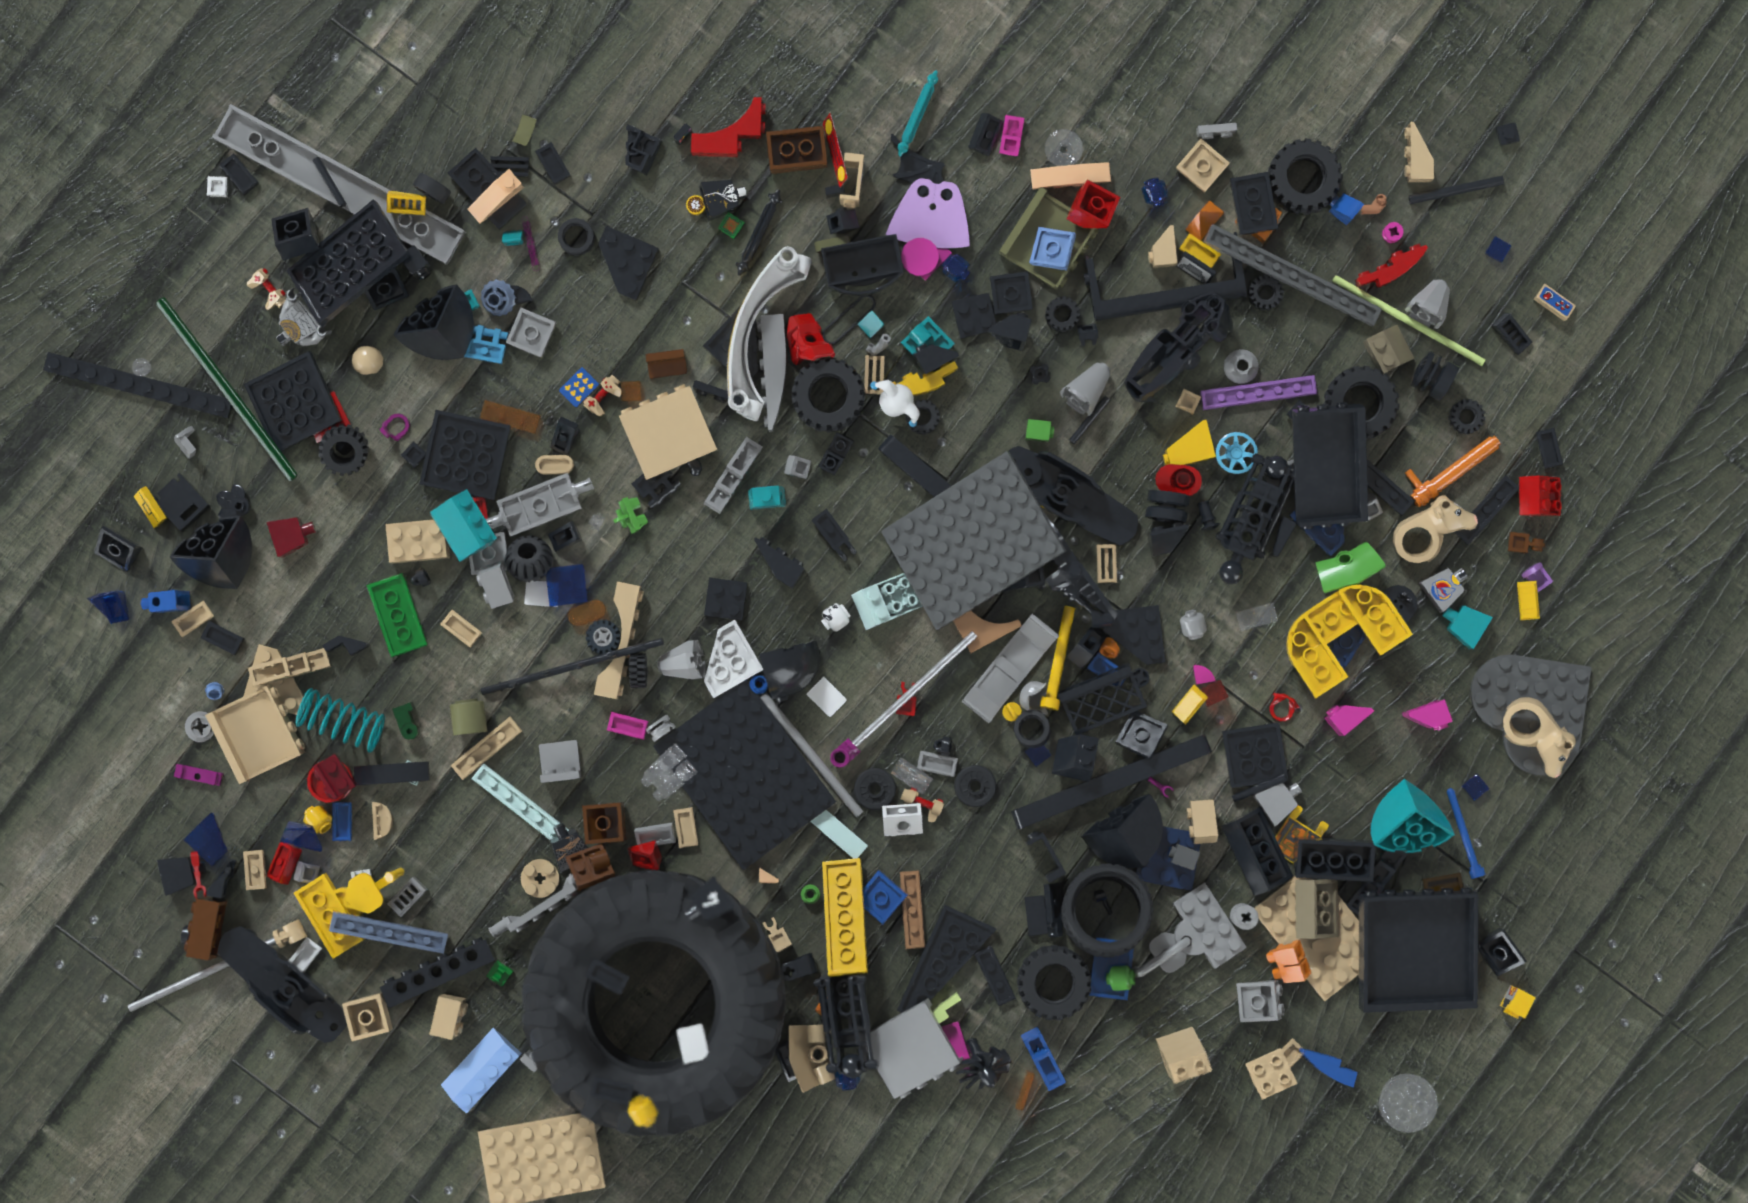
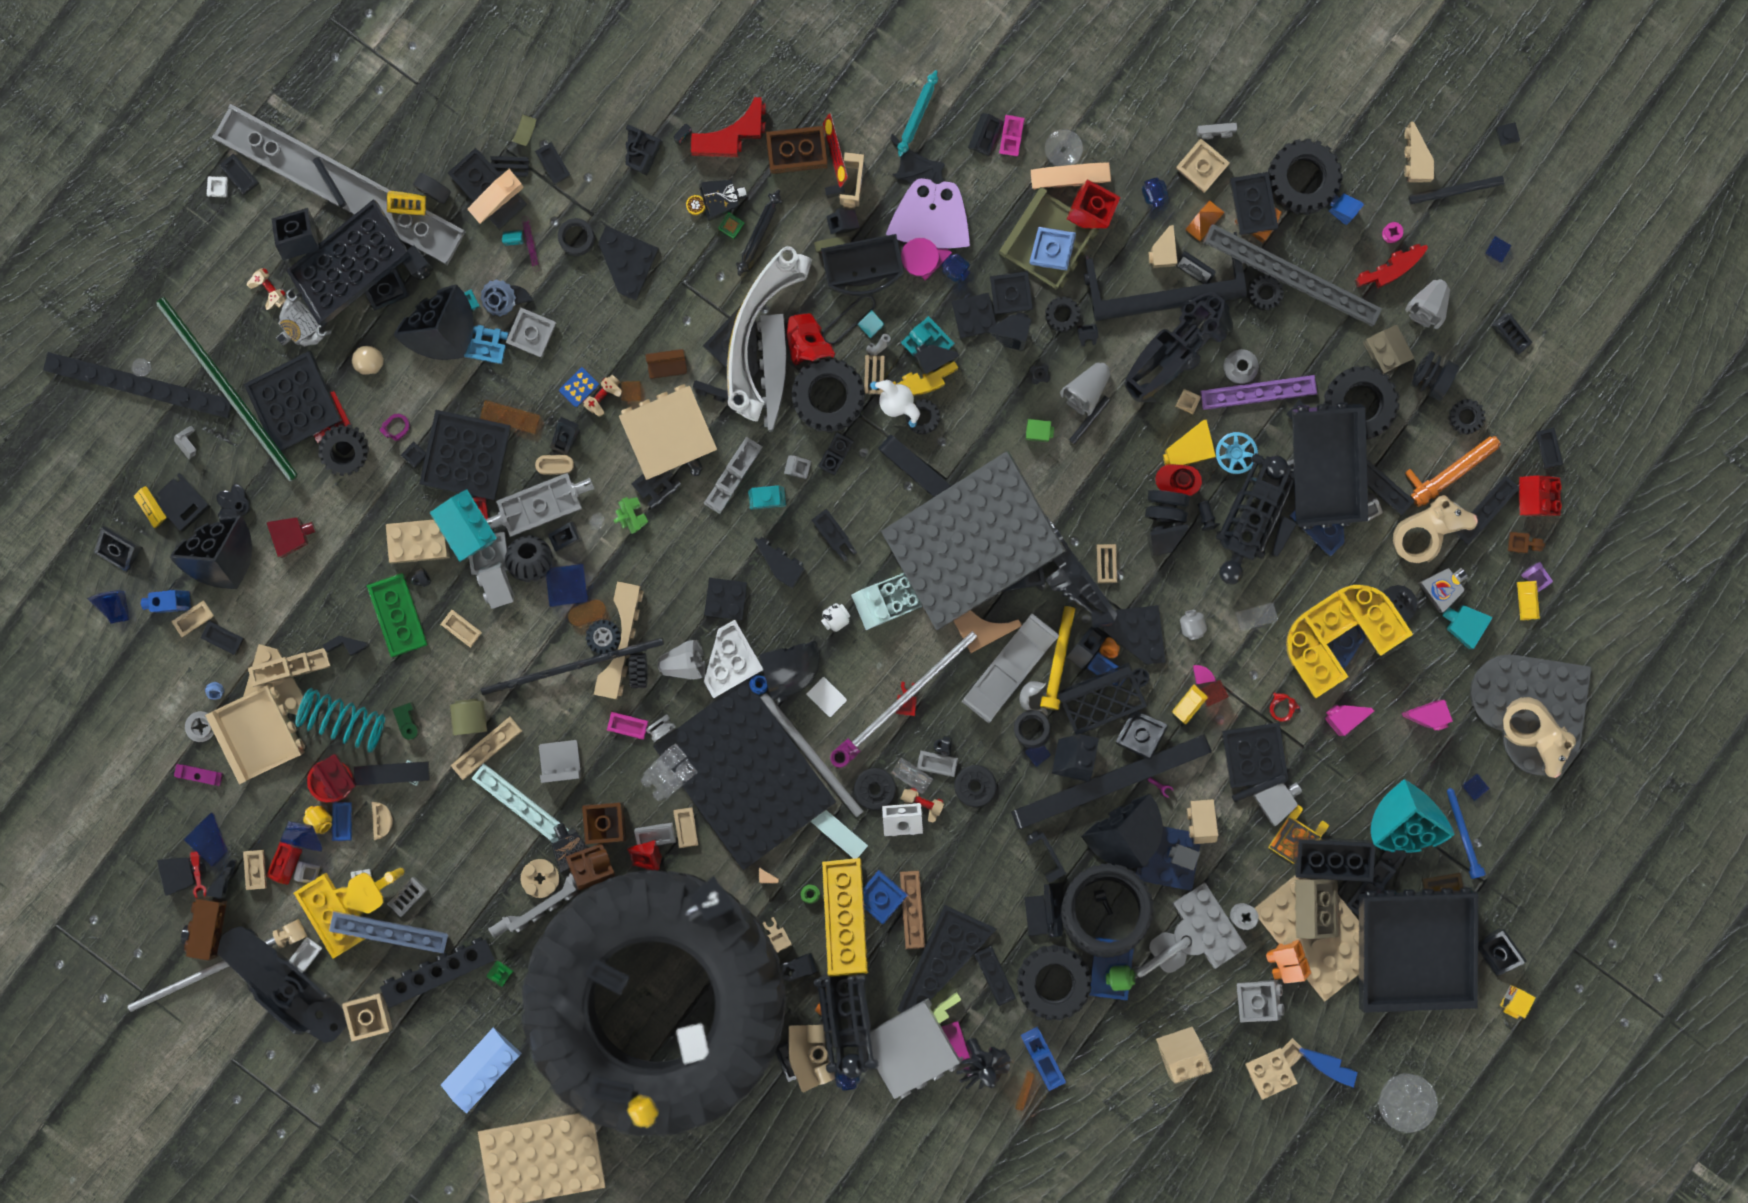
(448, 1016): tan brick -> none
(528, 1061): light grey plate -> none
(537, 593): white sticker -> none
(1011, 711): yellow tile -> none
(1075, 496): black piece -> none
(1200, 250): yellow tile -> none
(1257, 851): black slope -> none
(1349, 567): bright green panel -> none
(1376, 207): nougat arm -> none
(1408, 320): yellowish green piece -> none
(1554, 302): slope -> none

